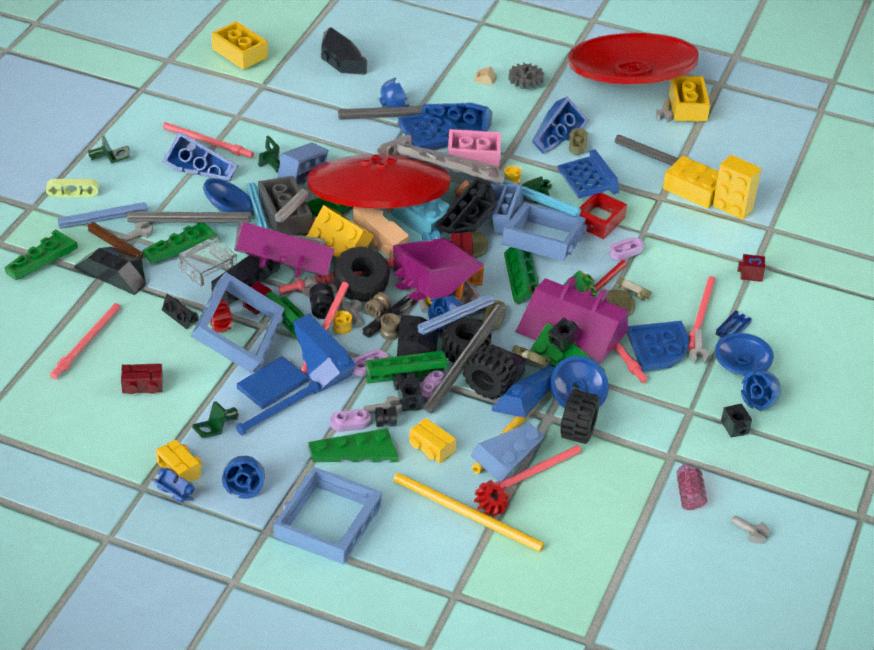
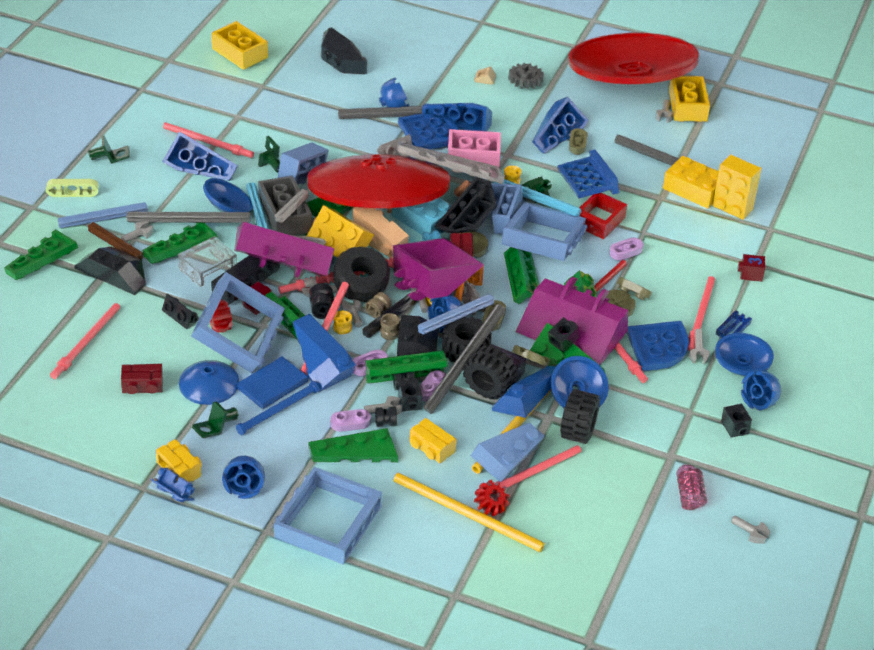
(208, 382): none -> blue dish

